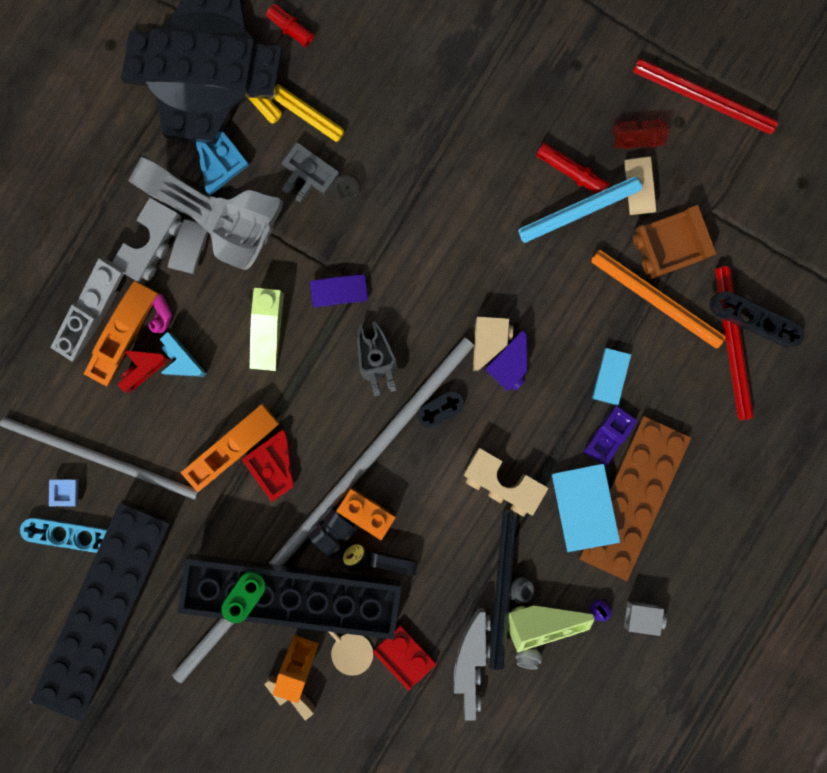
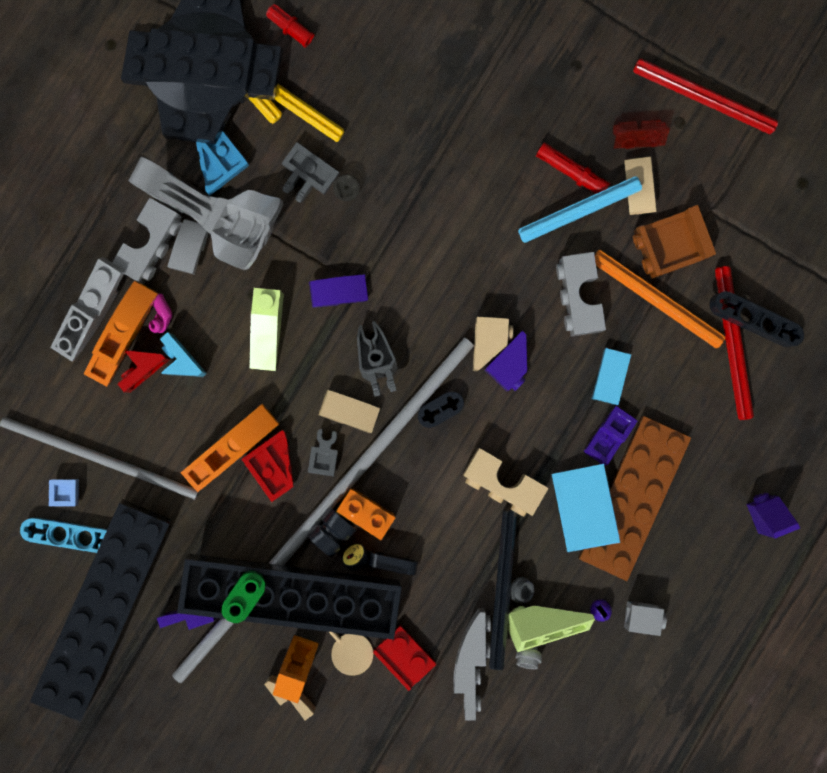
(192, 620): none -> dark purple slope
(323, 458): none -> dark grey plate
(349, 411): none -> tan slope
(581, 317): none -> light grey arch
(771, 516): none -> dark purple slope

